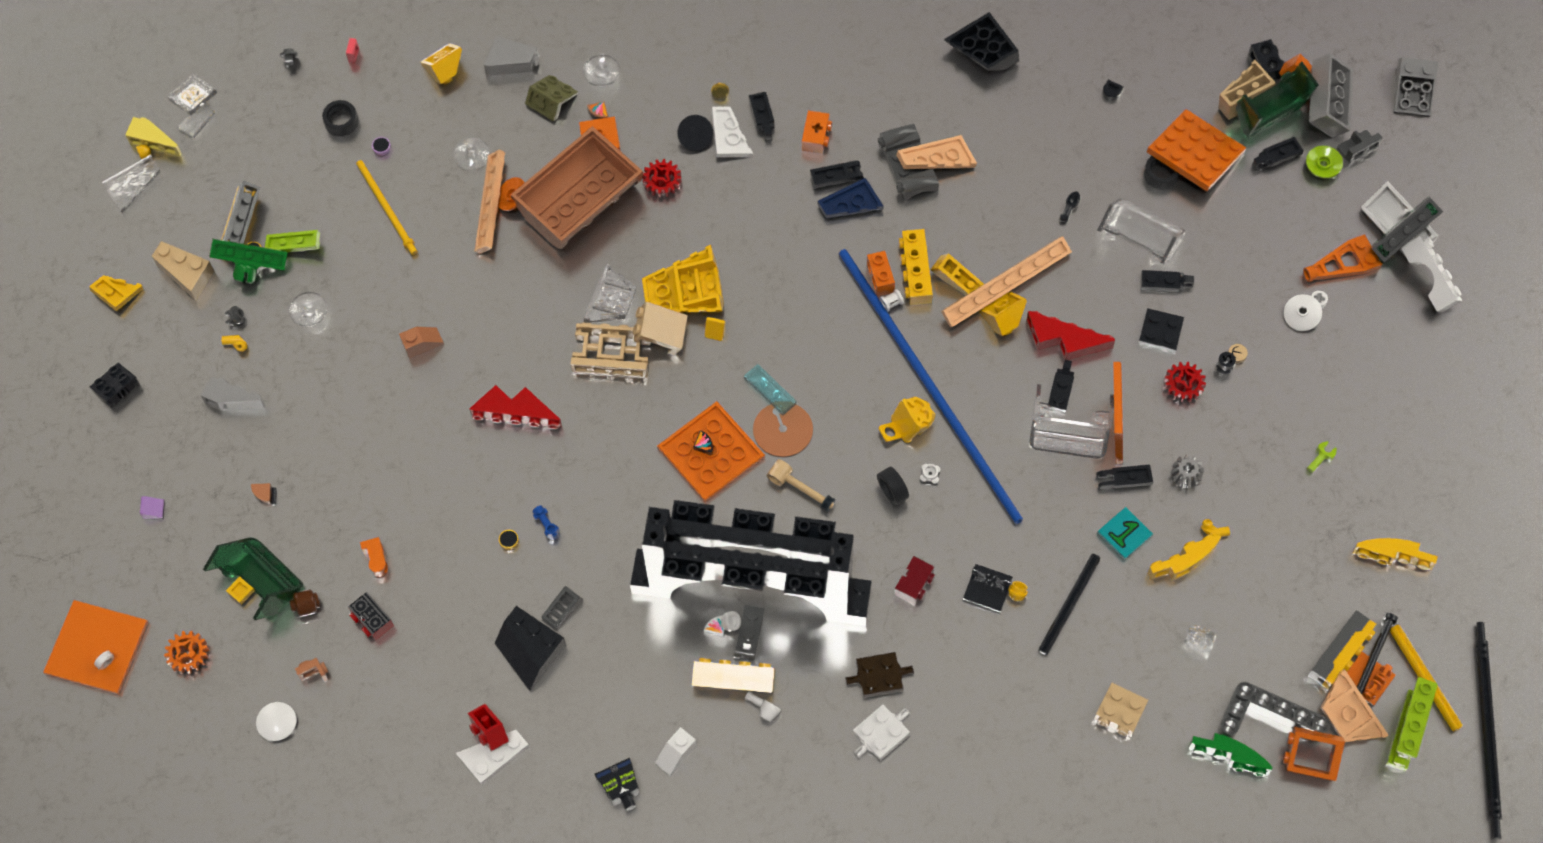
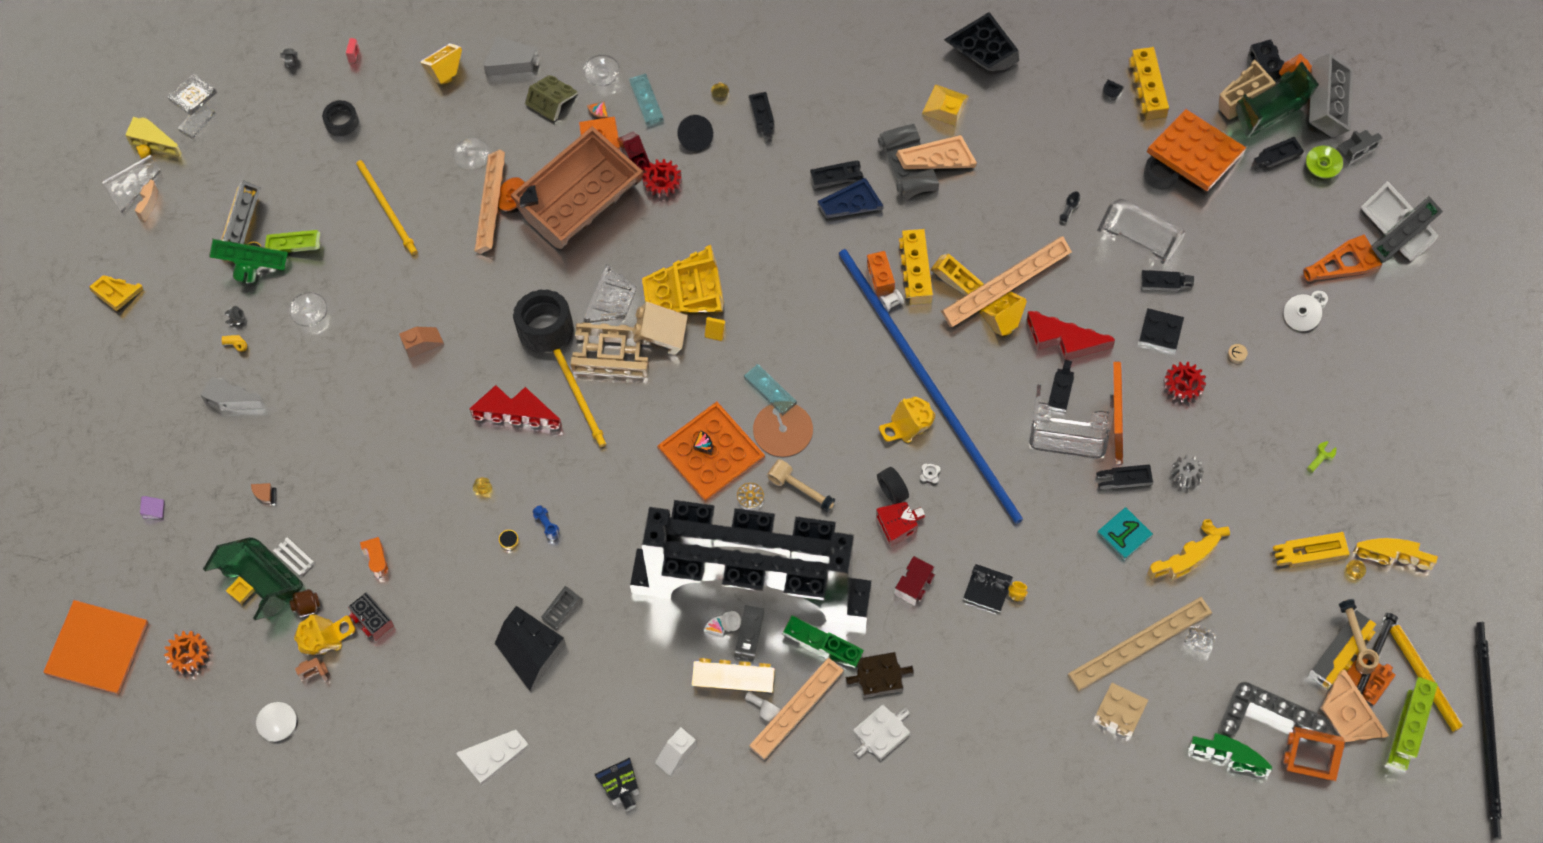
(104, 660): white tile -> none
(112, 382): black hinge -> none
(149, 195): none -> light nougat slope
(184, 268): tan wedge -> none
(283, 547): none -> white tile
(320, 635): none -> yellow piece
(381, 146): black tile -> none
(482, 486): none -> clear yellow plate
(487, 727): red brick -> none
(529, 197): none -> black tile
(540, 303): none -> black tyre
(596, 432): none -> yellow bar
(633, 148): none -> dark red slope
(646, 99): none -> clear light blue tile
(727, 135): white wing -> none
(750, 497): none -> clear wheel
(796, 709): none -> light nougat plate
(815, 123): orange brick -> none
(822, 643): none -> green slope
(898, 521): none -> red torso
(945, 105): none -> yellow slope
(1069, 604): black axle -> none
(1139, 644): none -> tan tile
(1149, 83): none -> yellow brick
(1225, 357): black bush -> none
(1317, 549): none -> yellow hinge
(1348, 607): none -> tan piece
(1356, 564): none -> clear yellow plate
(1415, 86): light grey slope -> none
(1444, 293): white arch -> none

